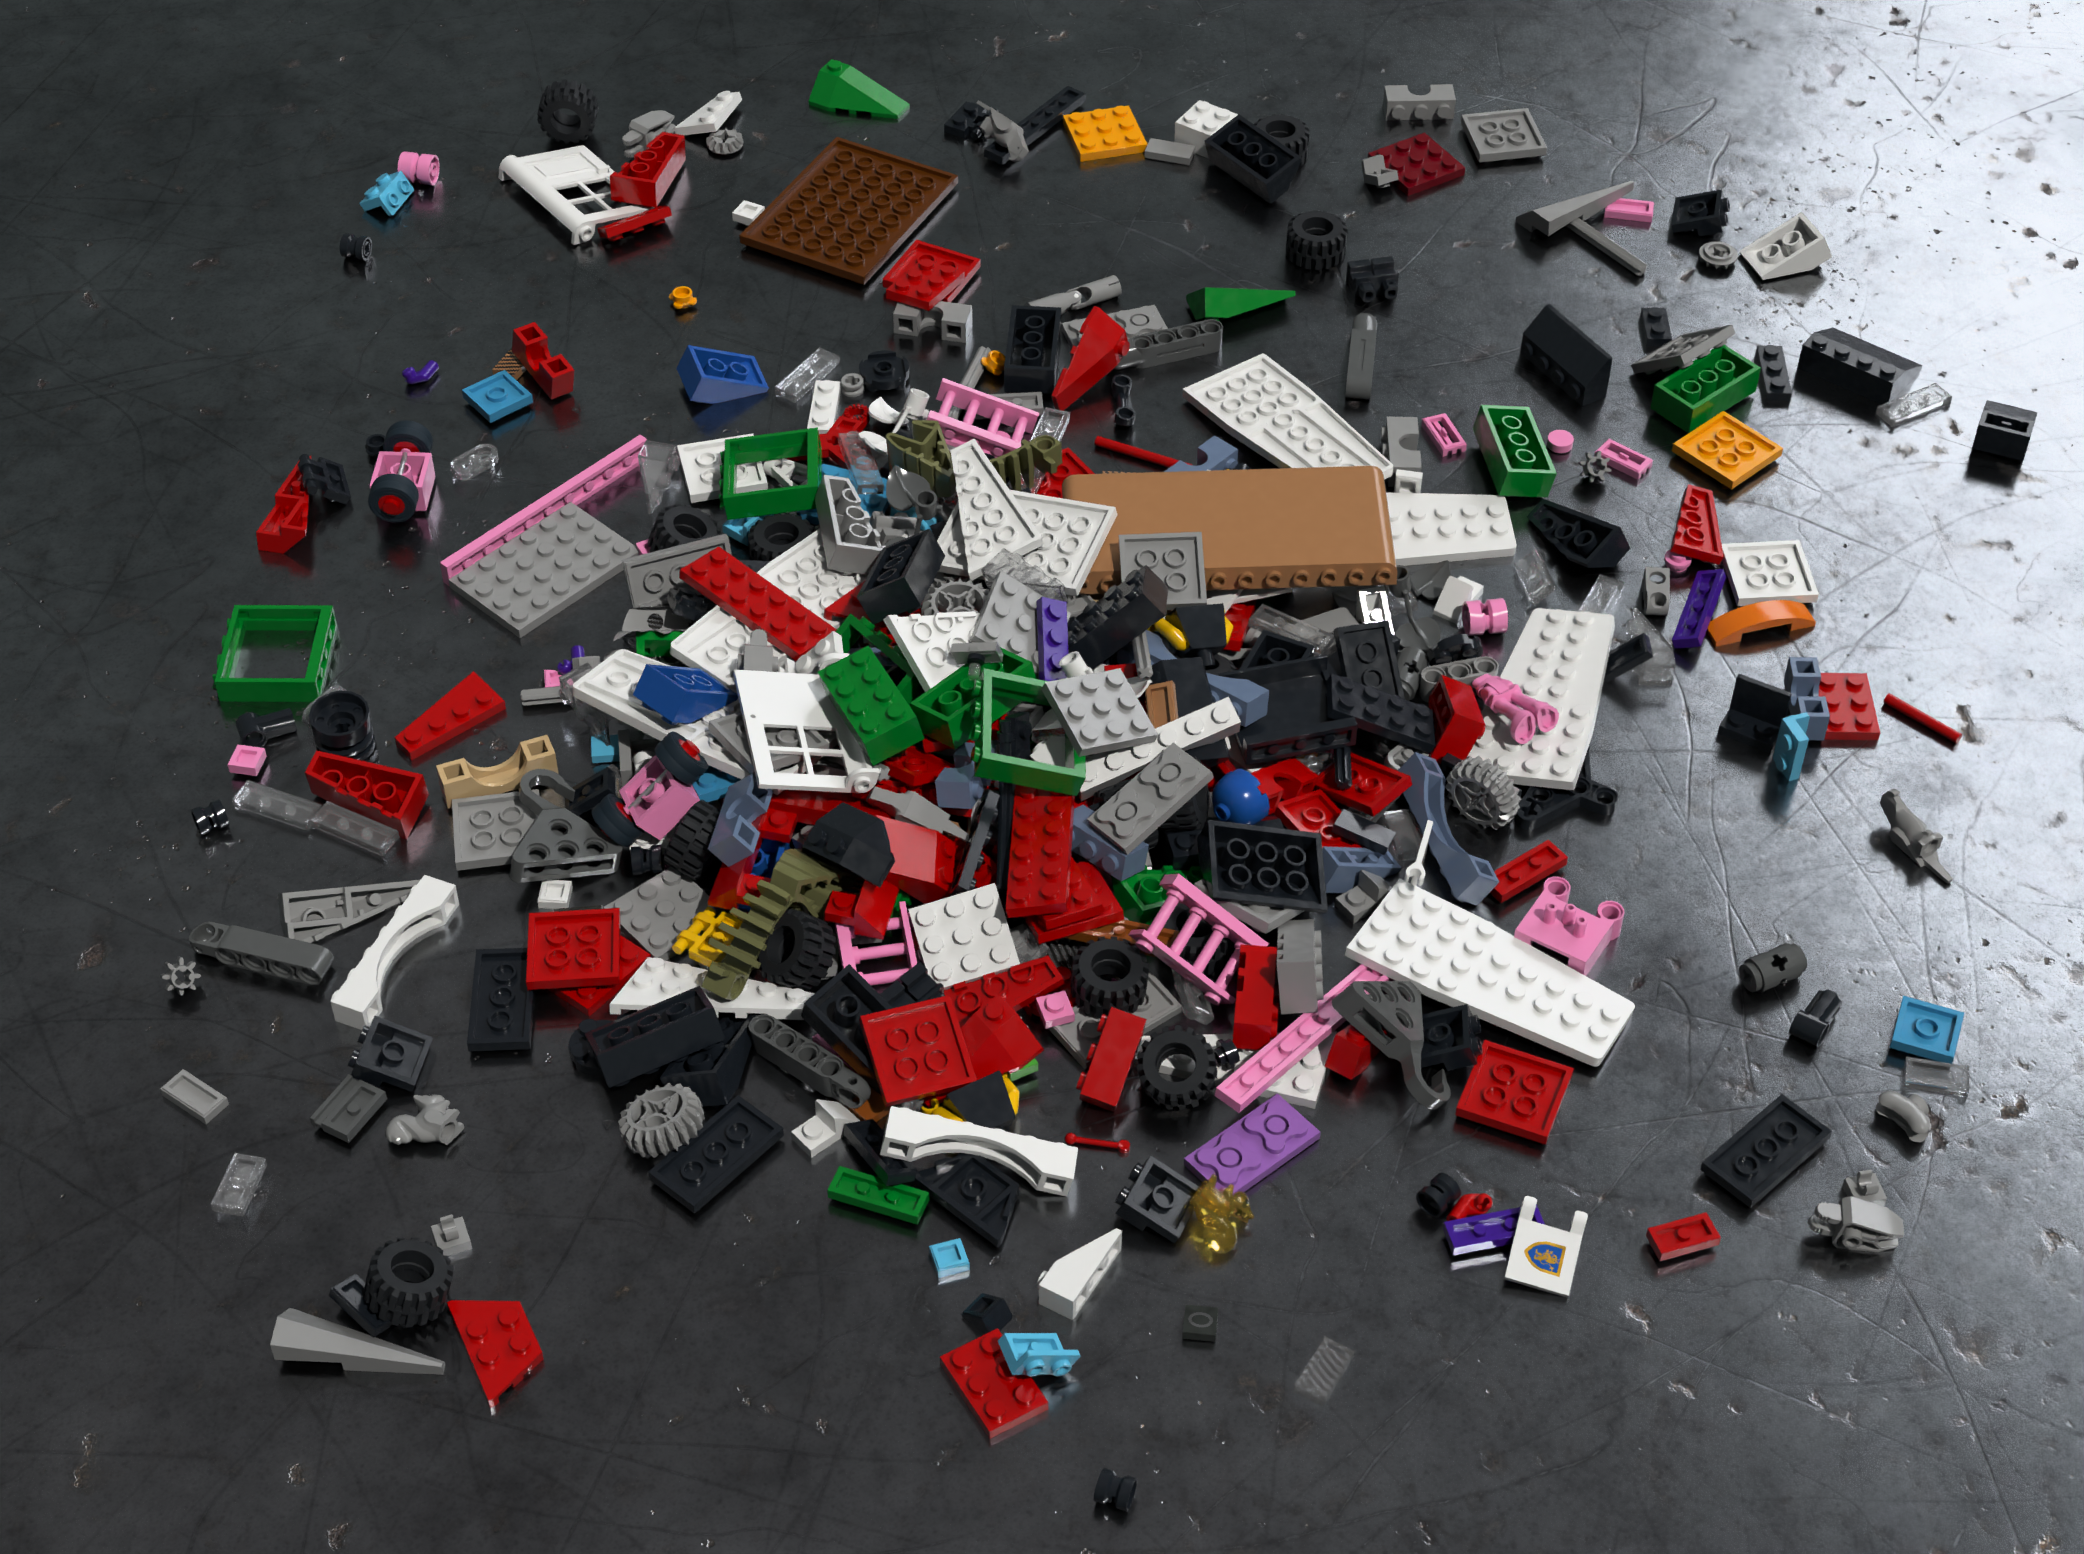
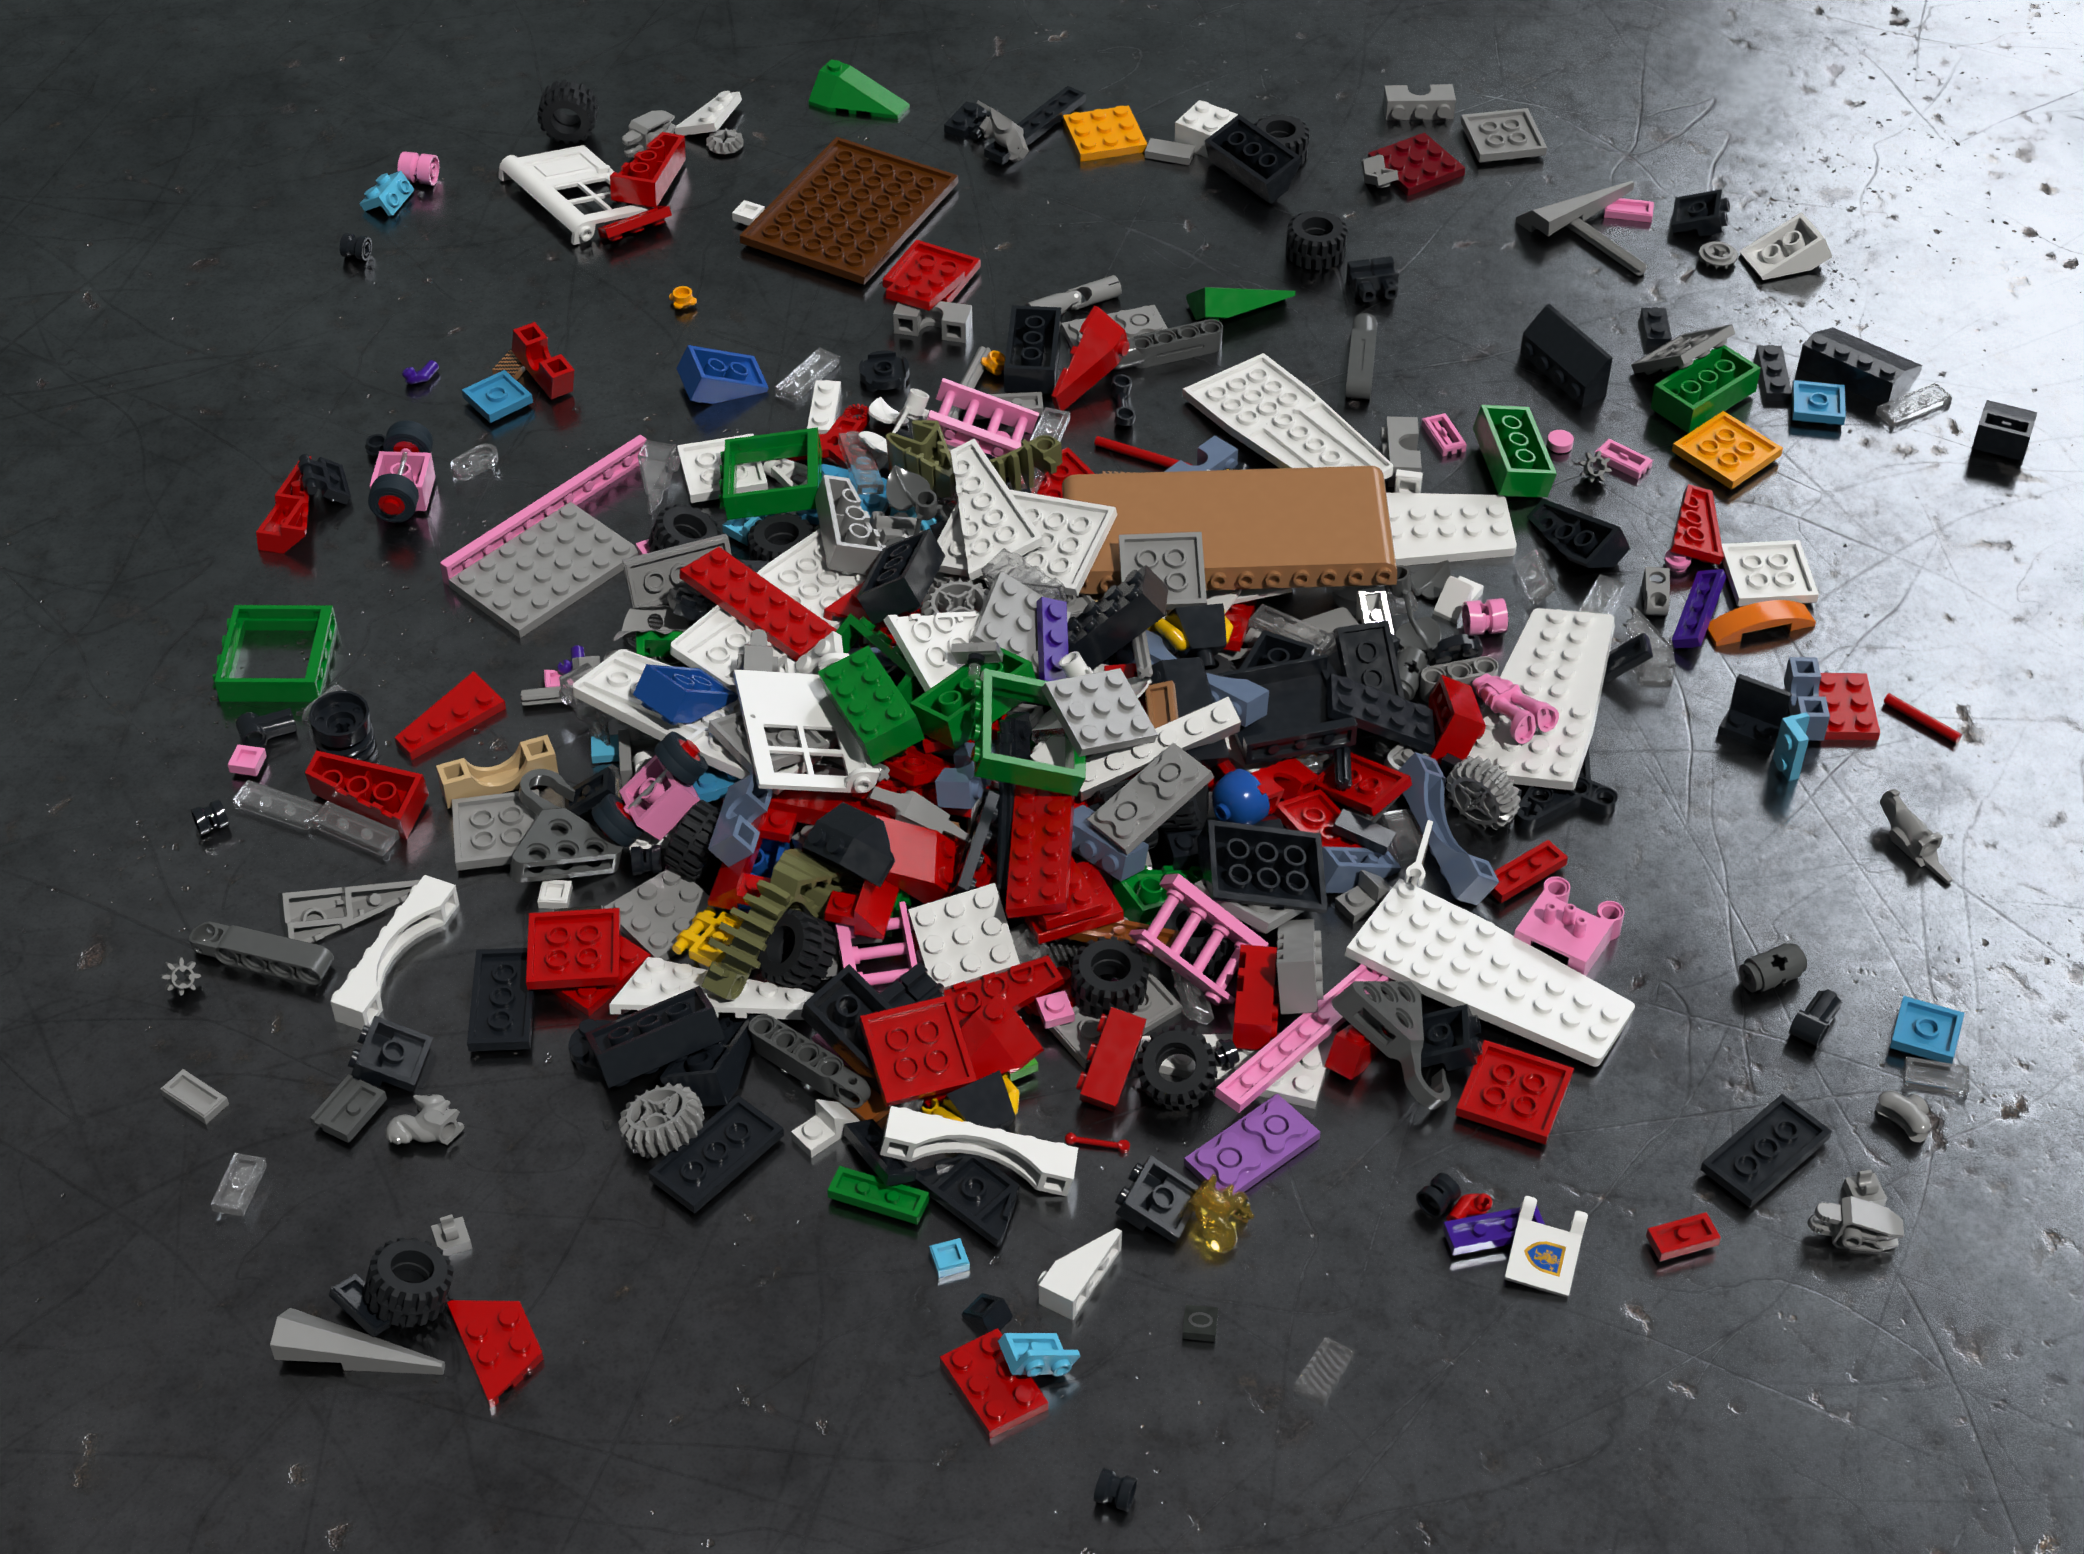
(852, 385): light grey bush -> none
(1818, 402): none -> dark azure plate

